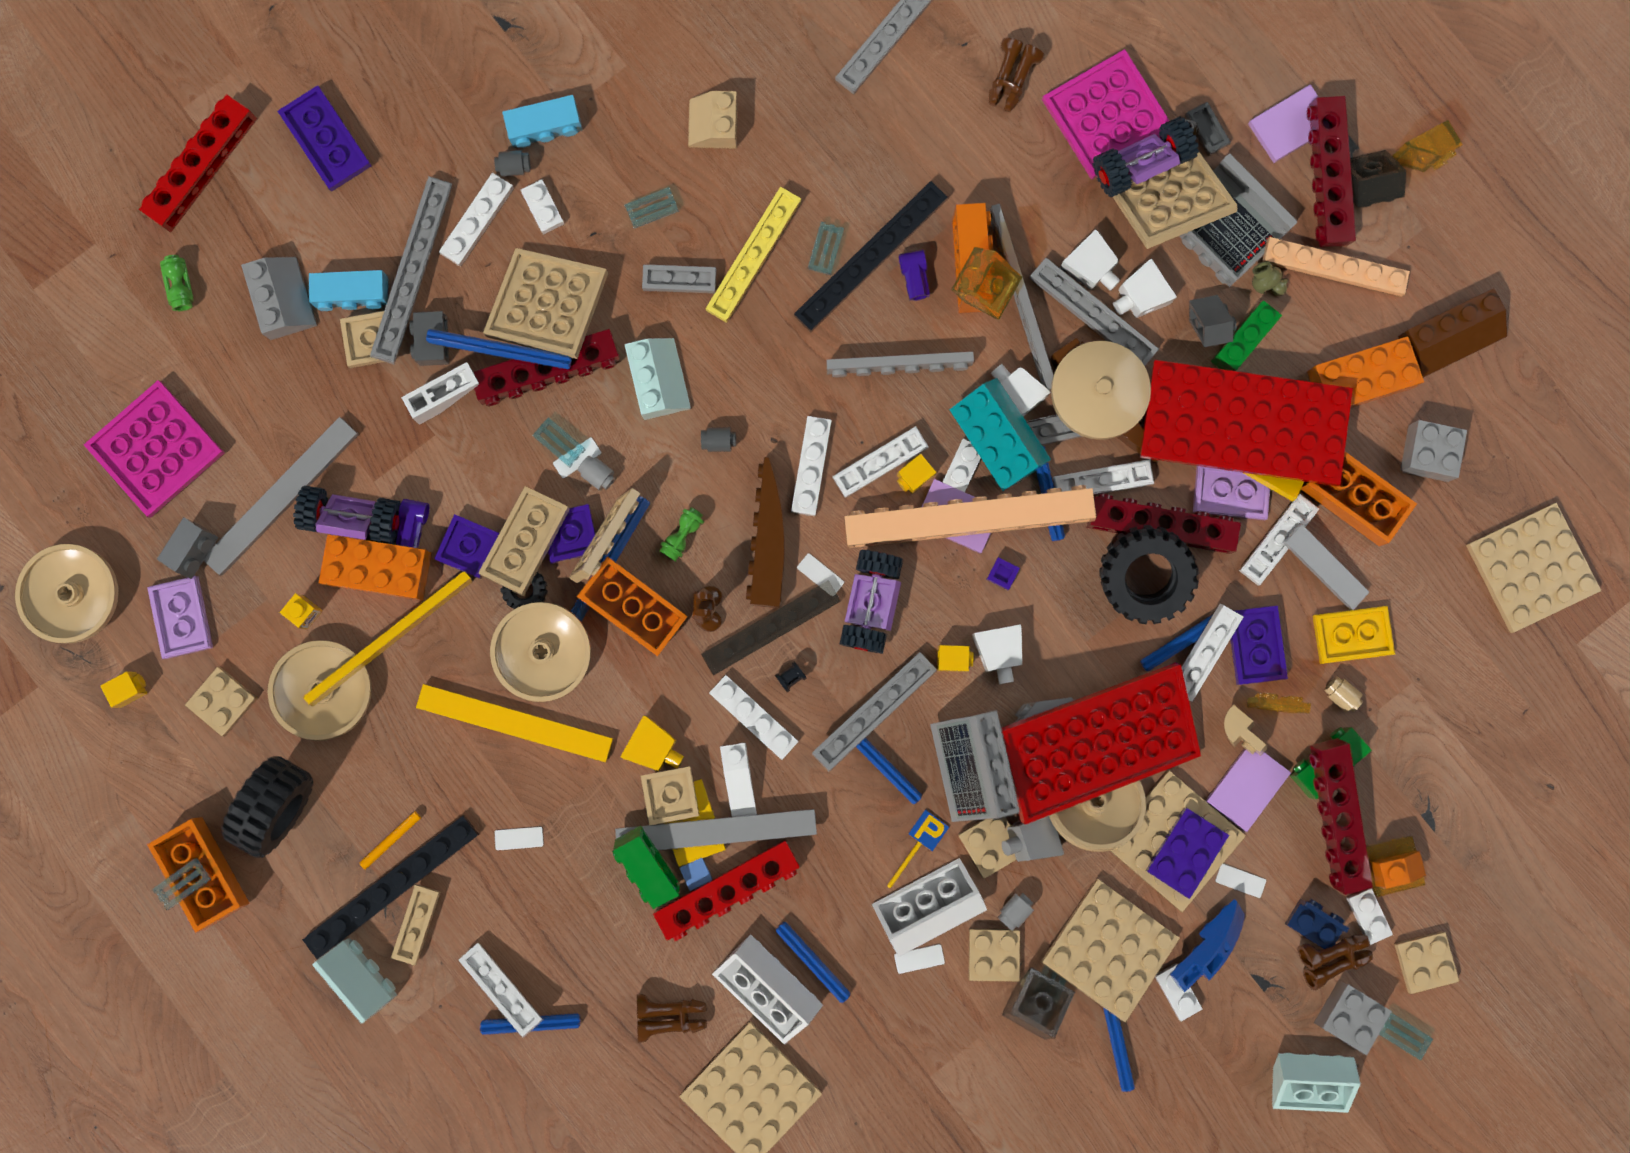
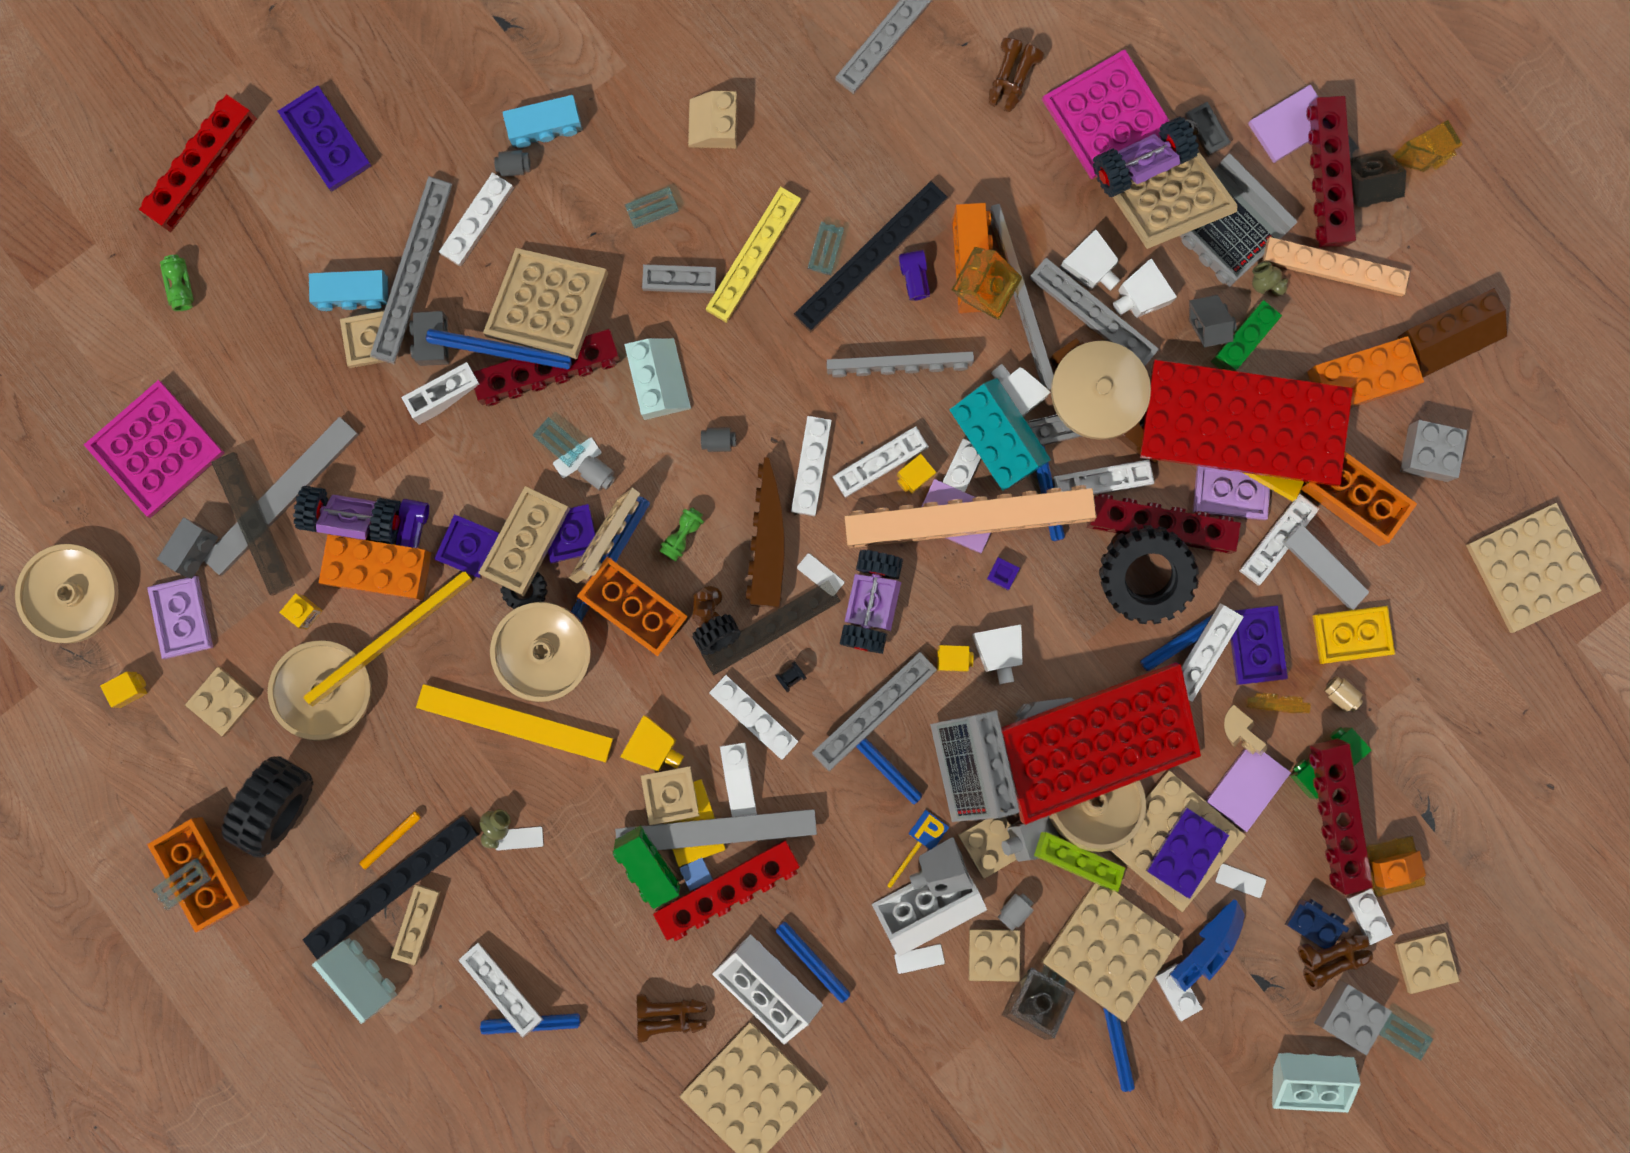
(253, 523): none -> clear smoke tile
(279, 296): light grey slope -> none
(495, 827): none -> olive animal
(542, 207): white plate -> none
(716, 634): none -> black tyre
(942, 870): none -> light grey torso
(1079, 861): none -> lime plate

